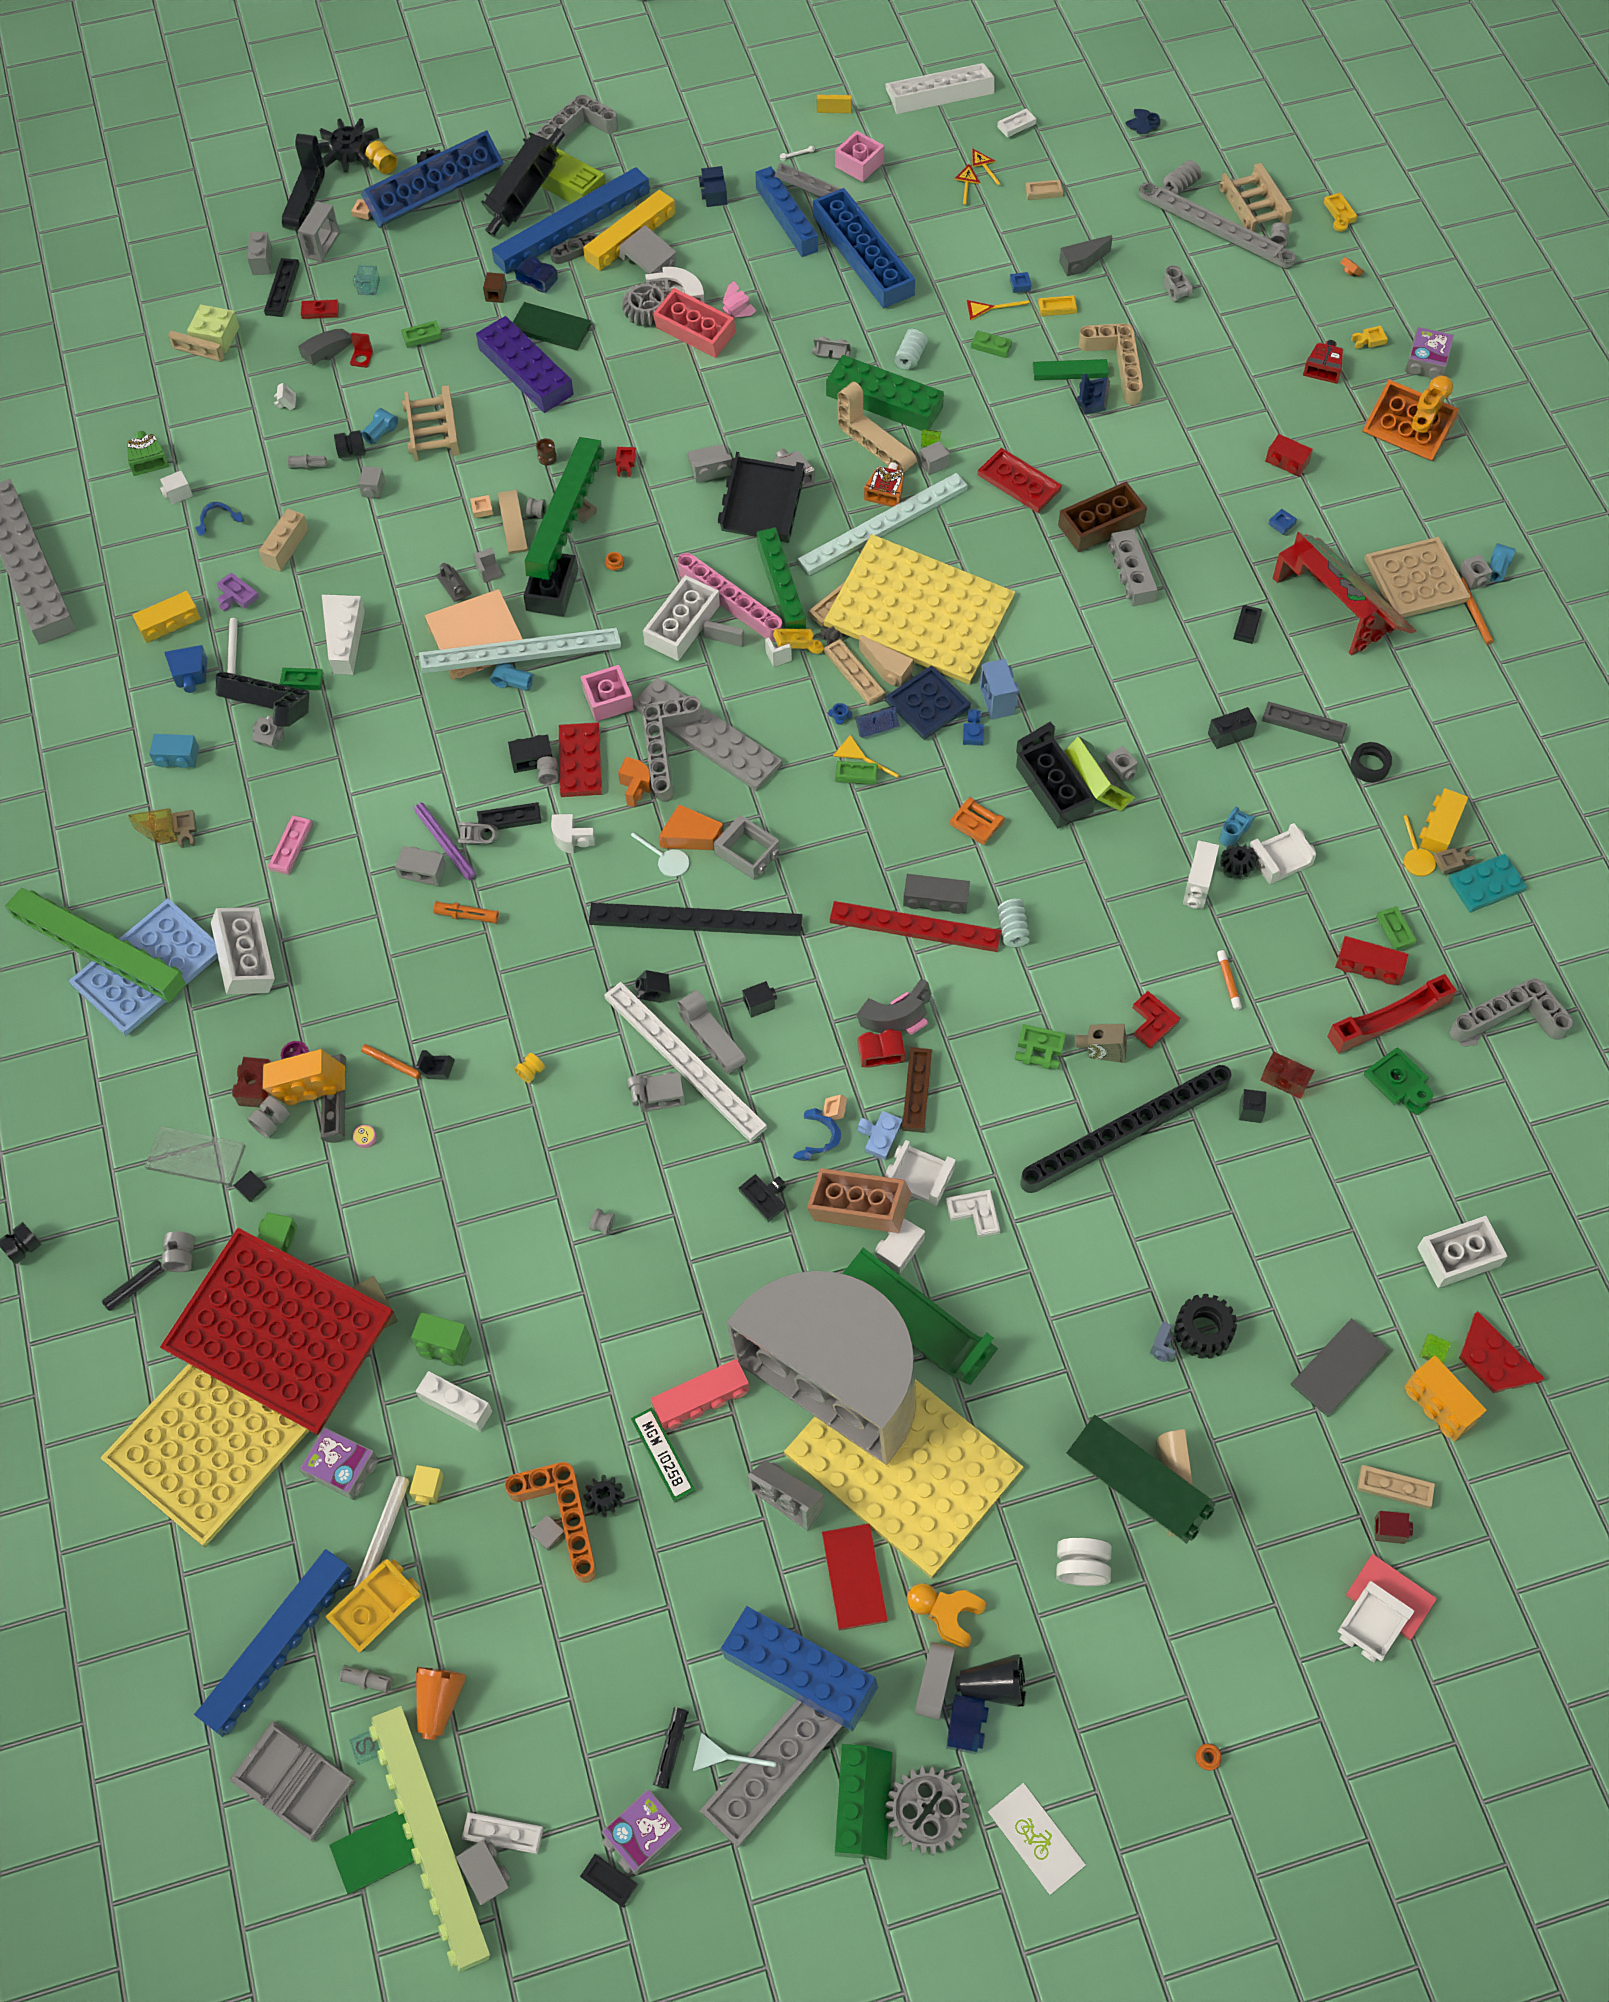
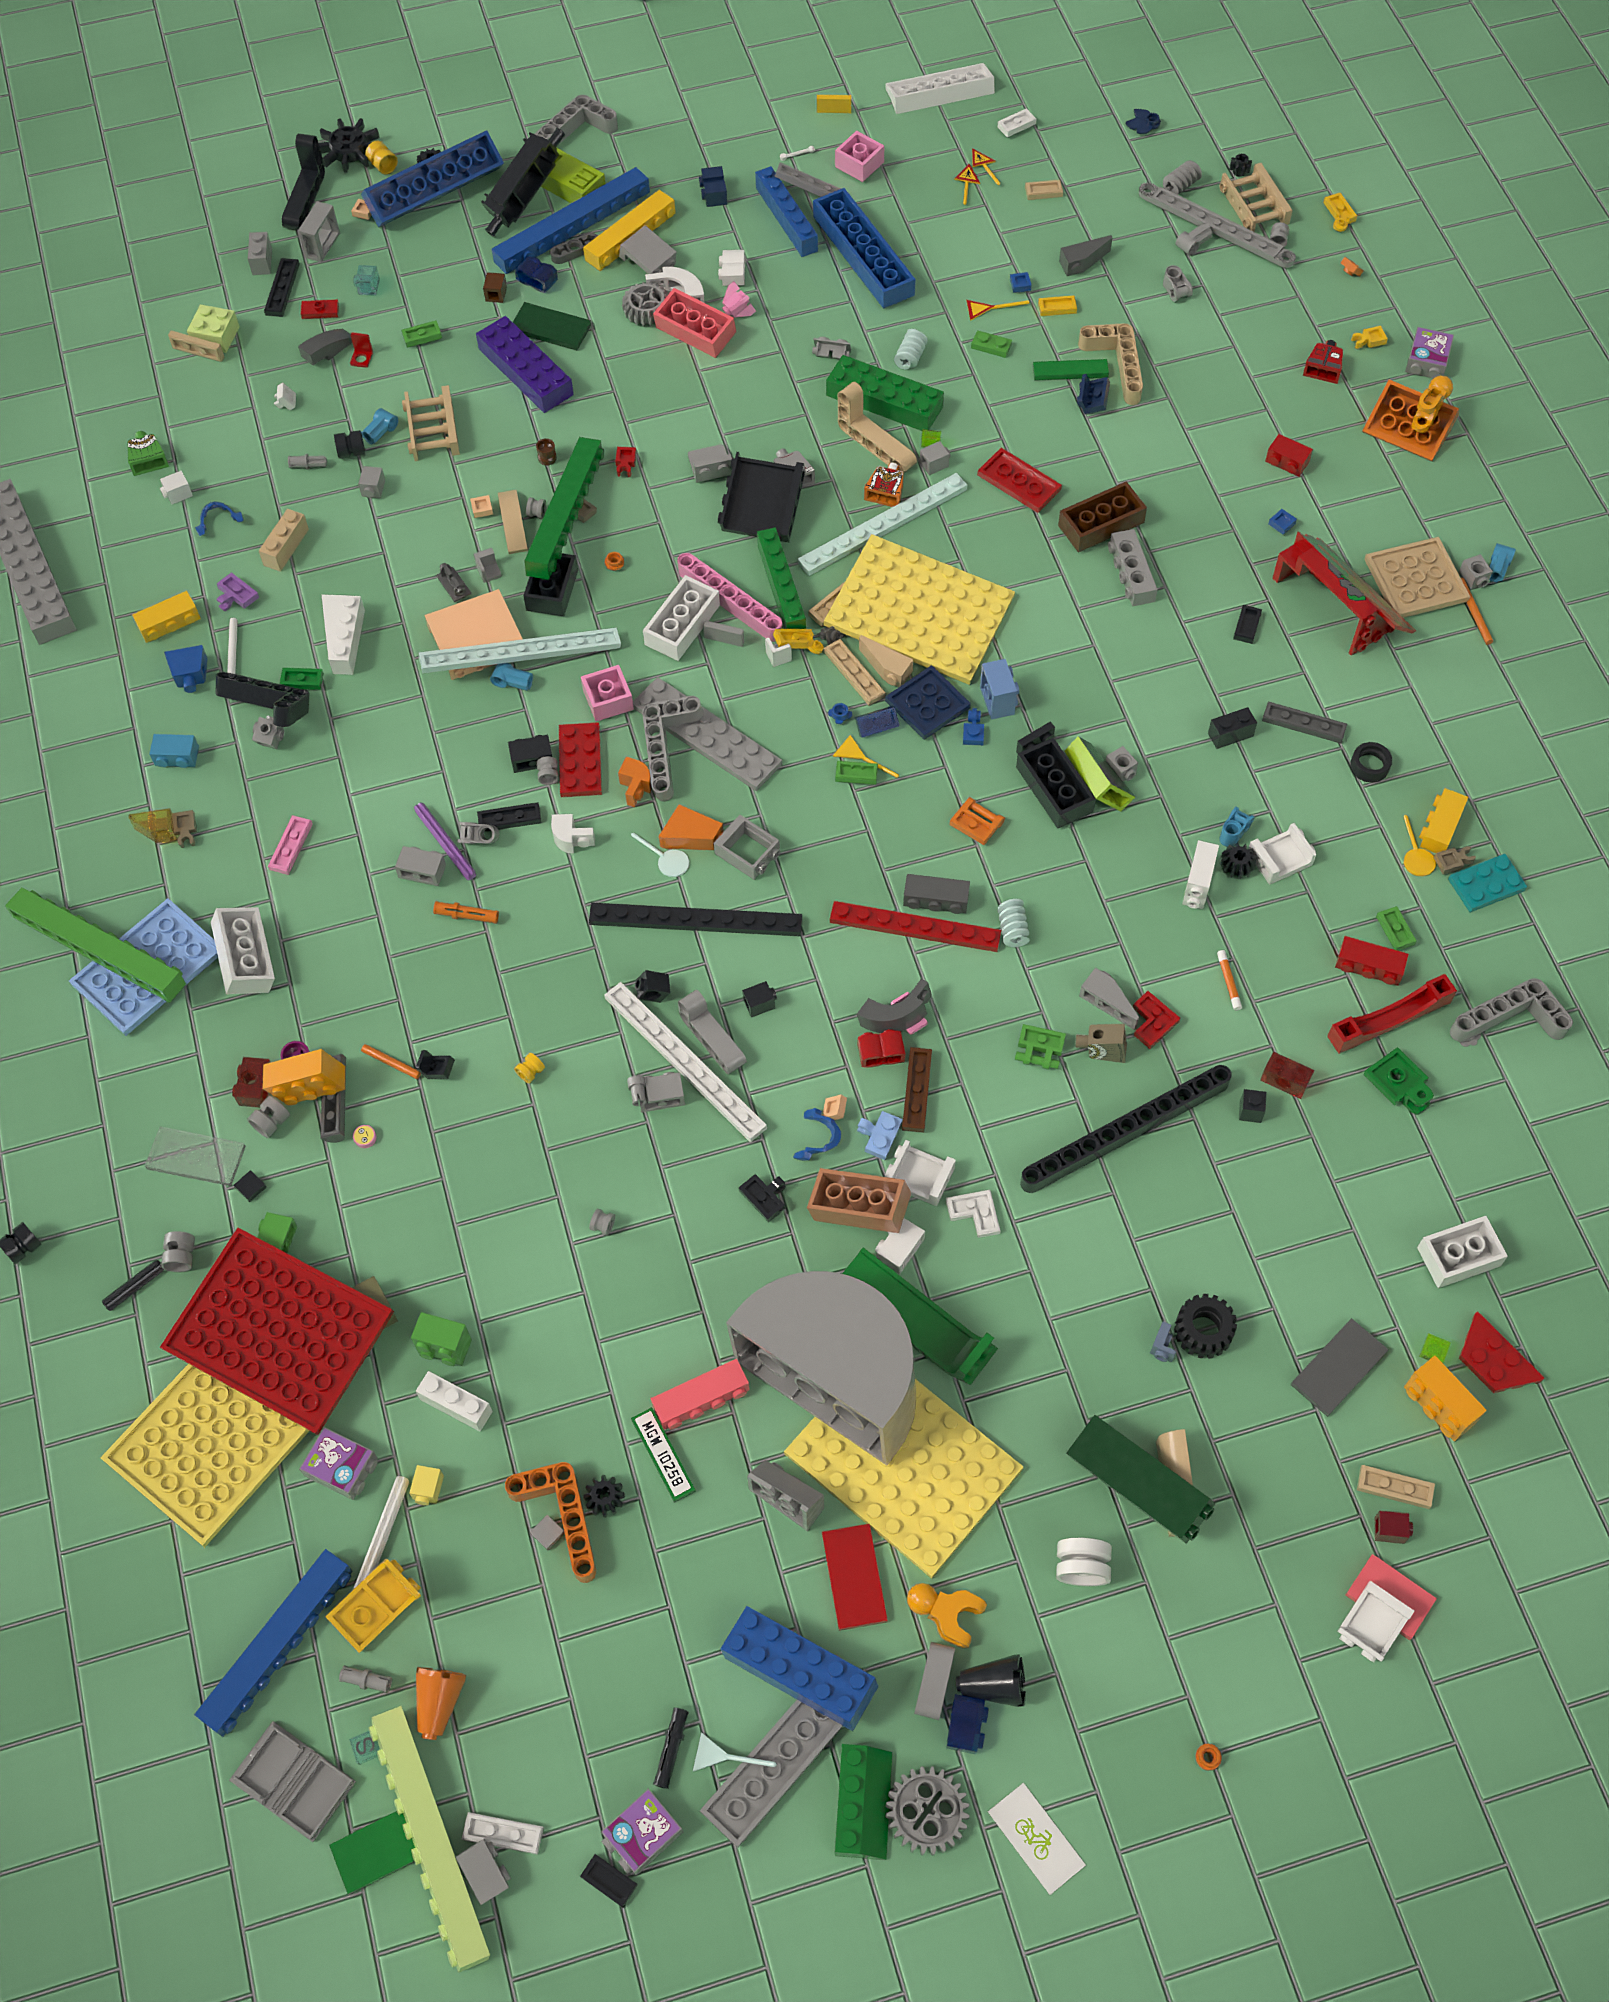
(732, 267): none -> white brick
(1106, 995): none -> light grey slope
(1191, 241): none -> light grey piece
(1240, 165): none -> black gear

